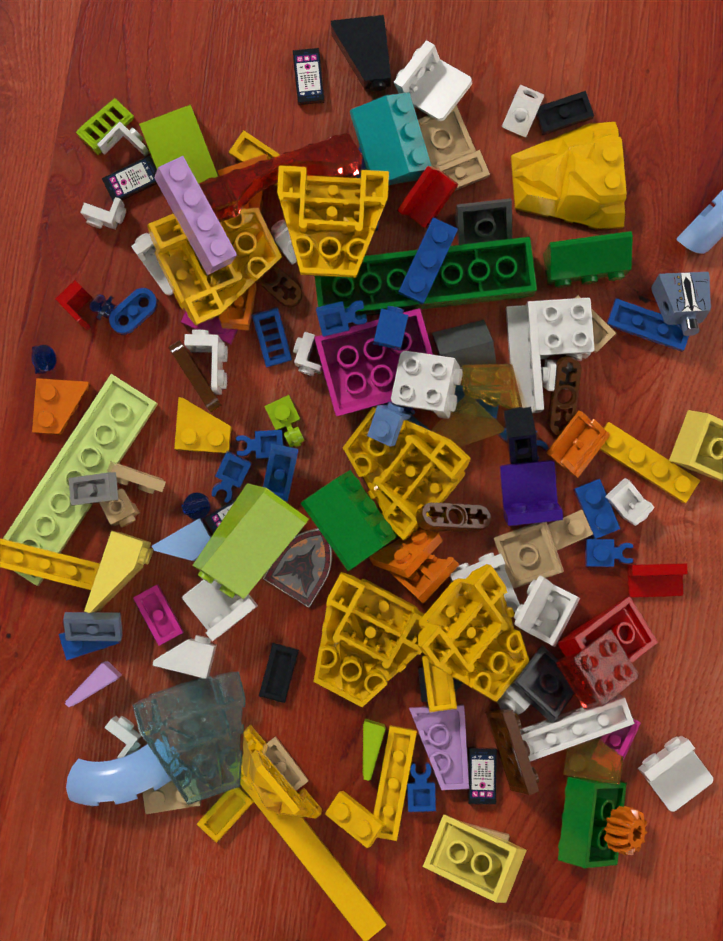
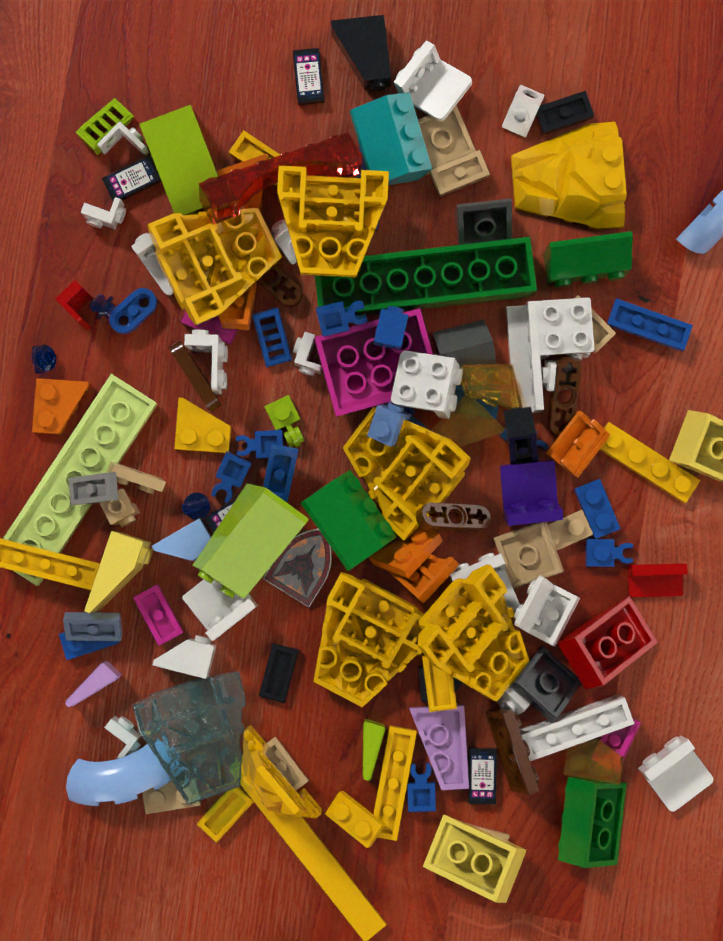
(195, 215): lavender brick -> none
(428, 196): red panel -> none
(428, 261): blue plate -> none
(598, 671): clear red bracket -> none
(625, 830): orange gear -> none
(629, 502): white bracket -> none
(683, 299): sand blue torso -> none

